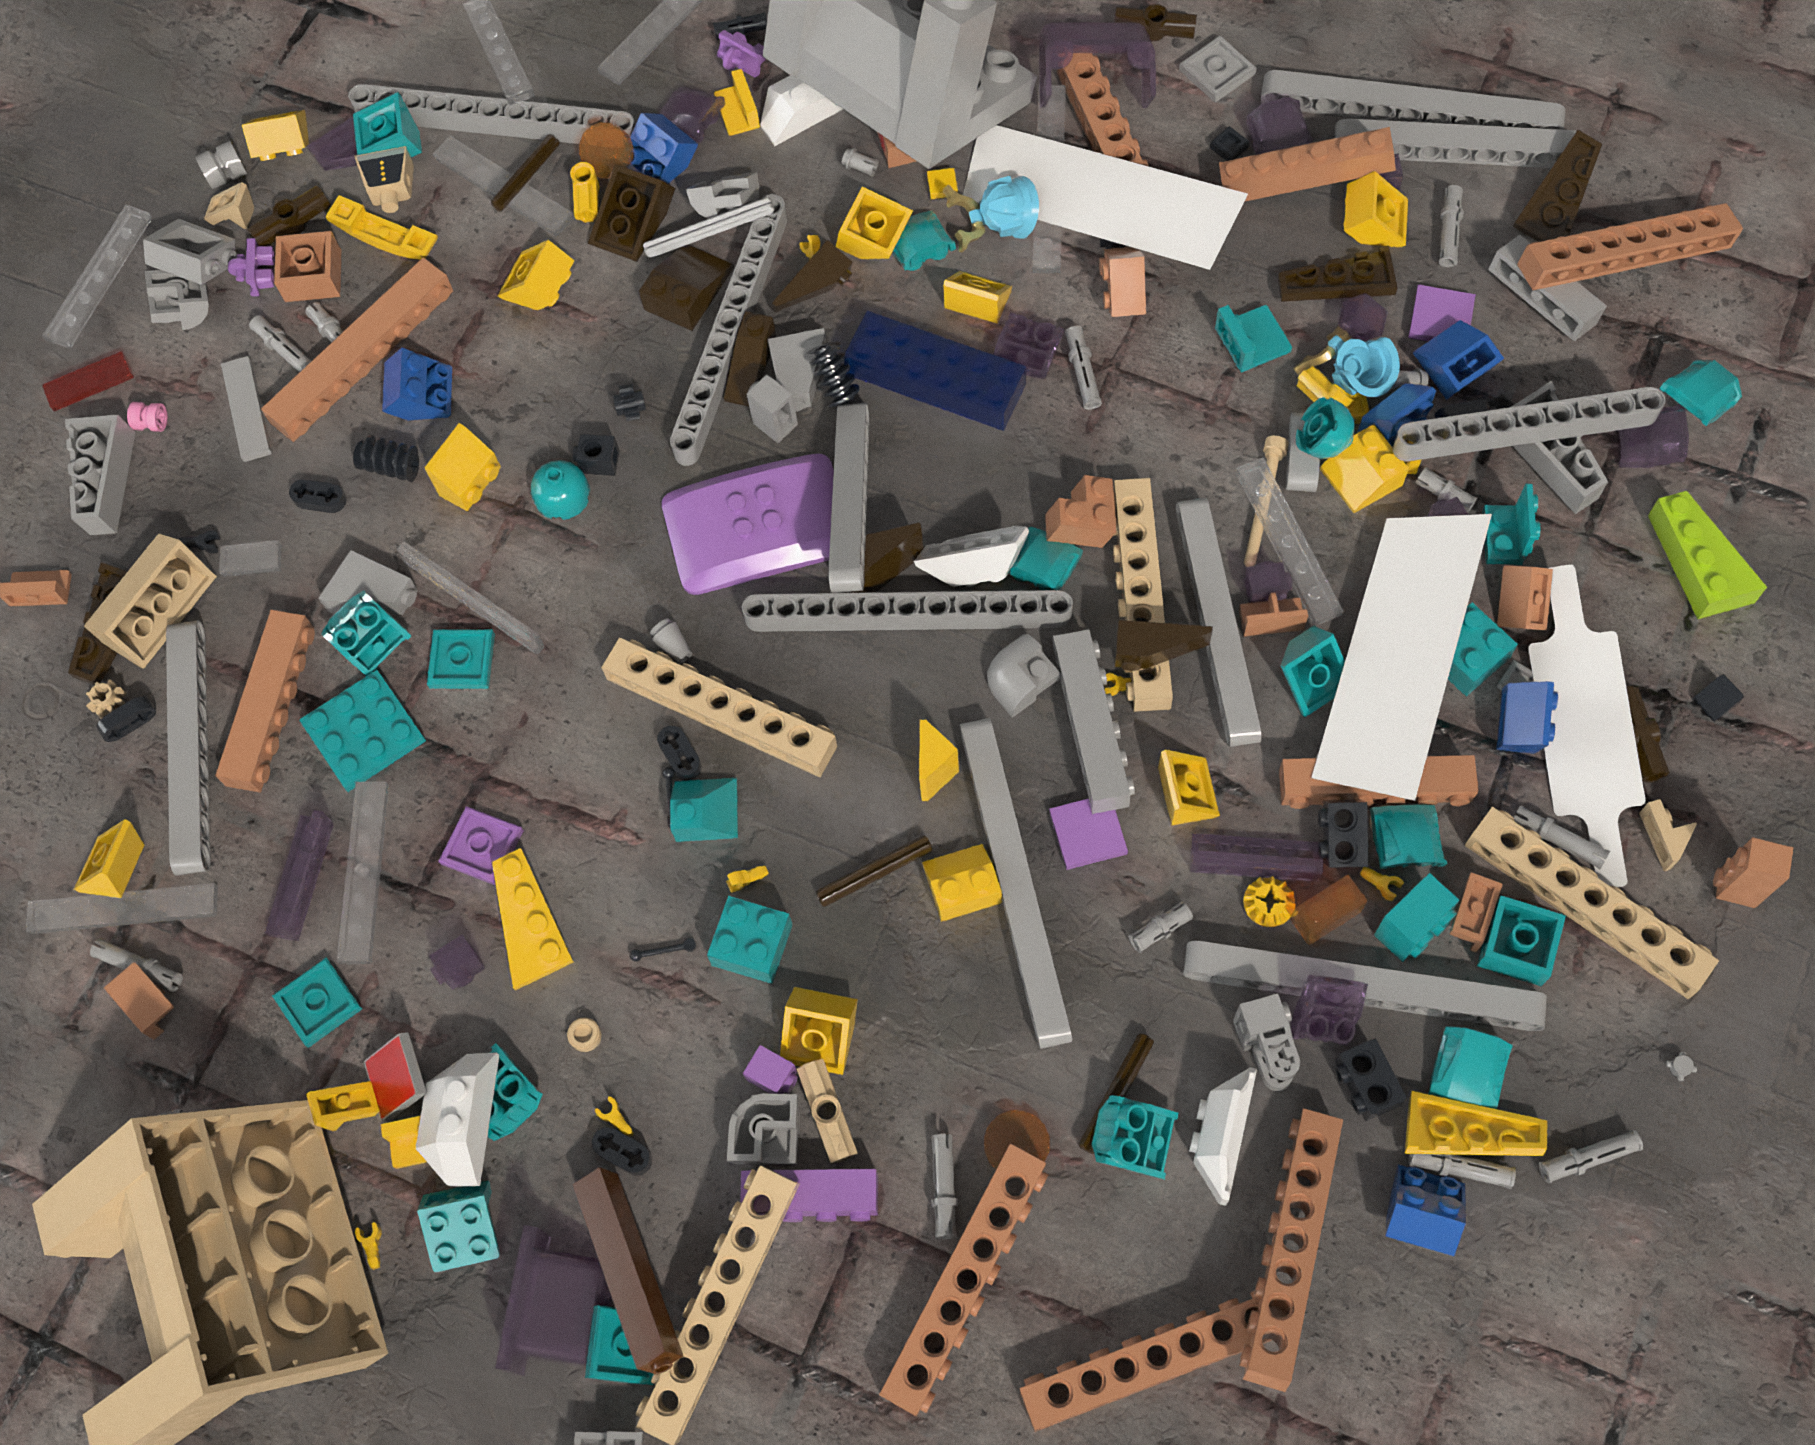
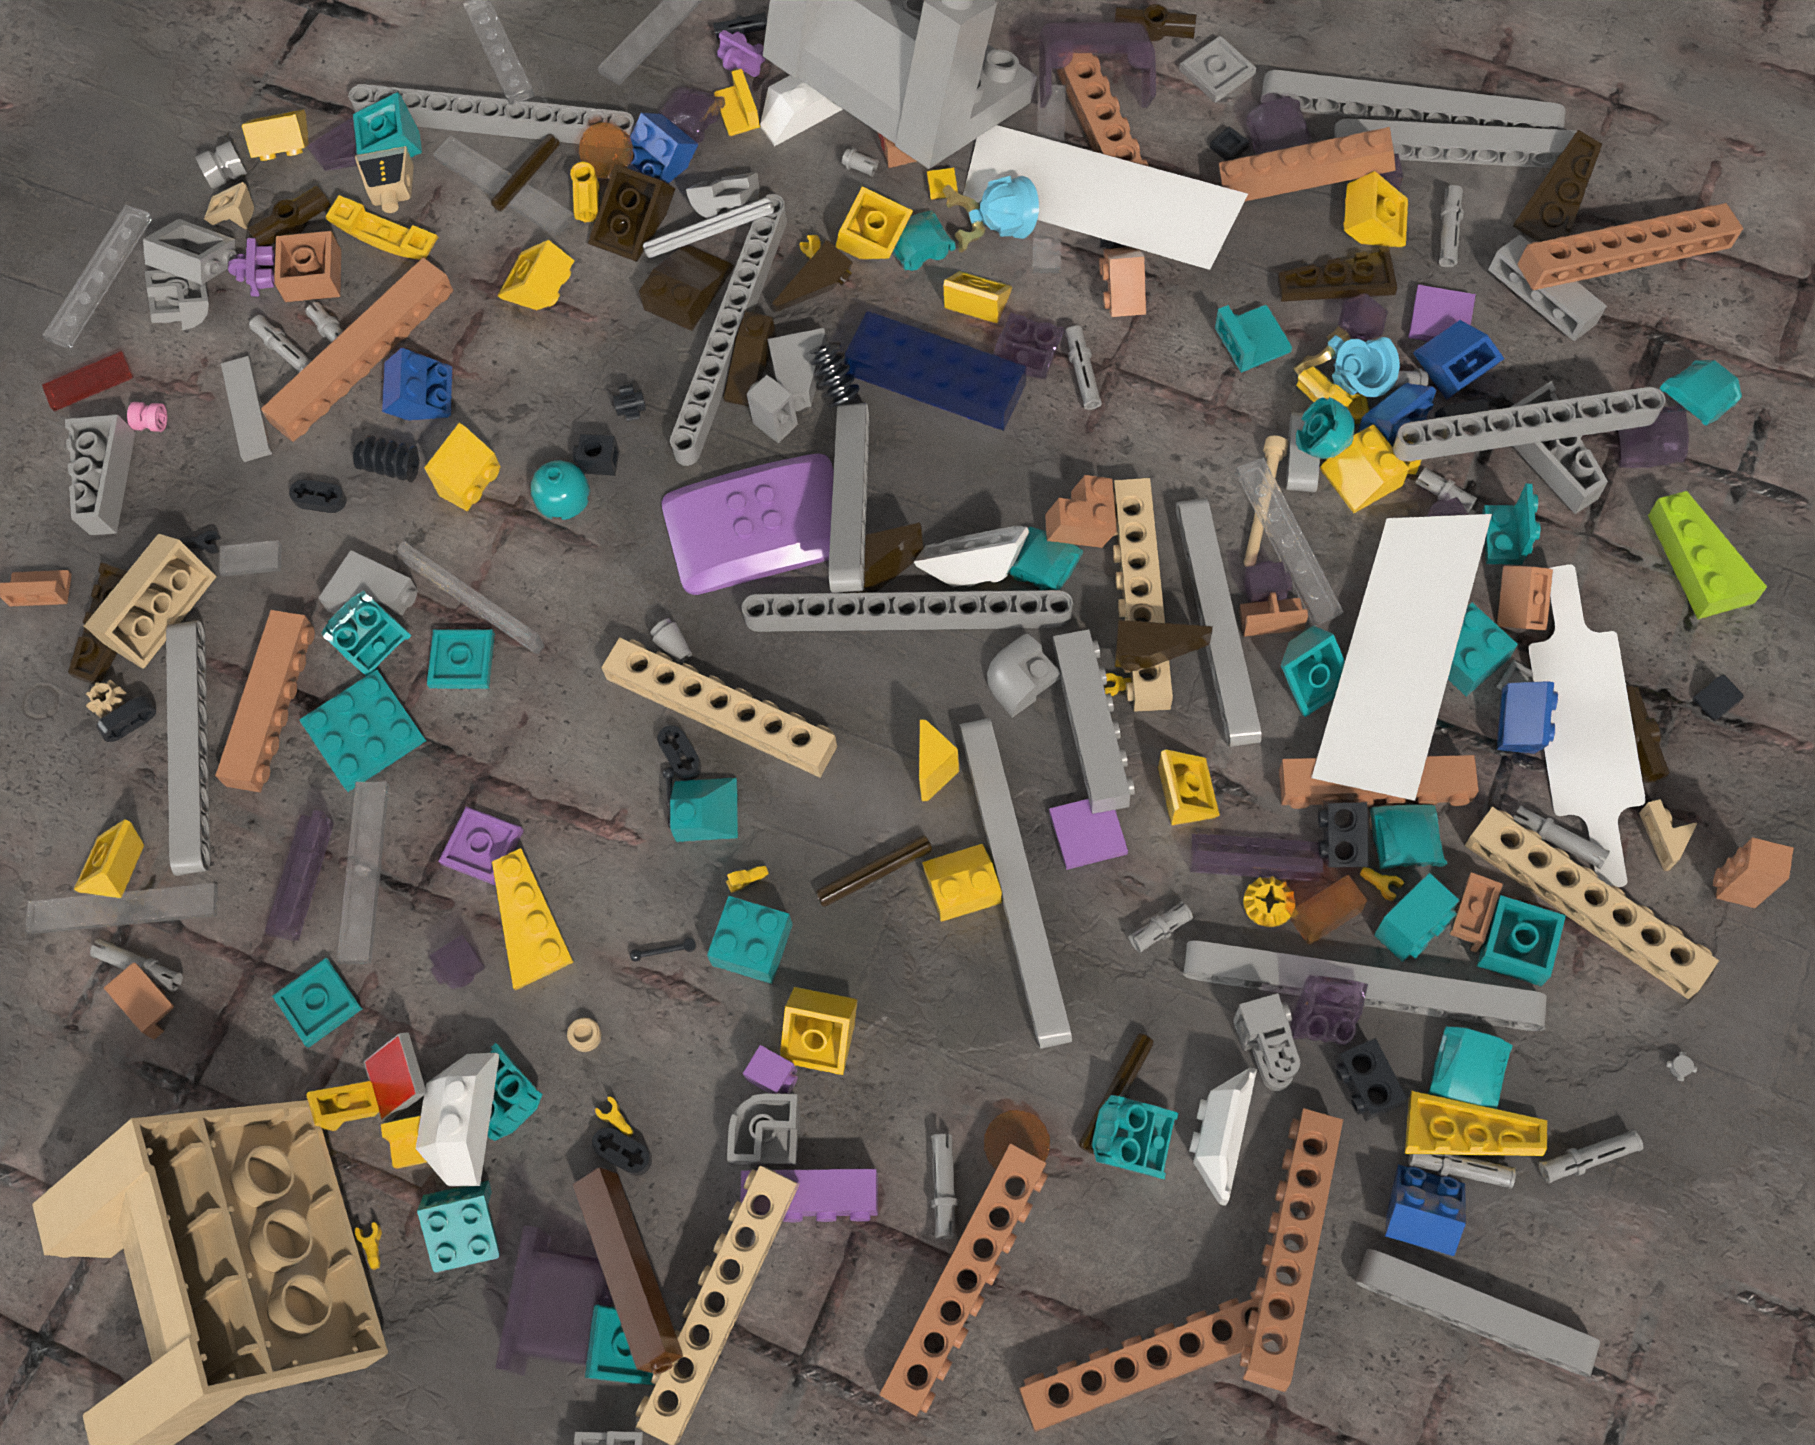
(835, 1131): tan piece -> none
(1478, 1312): none -> light grey beam

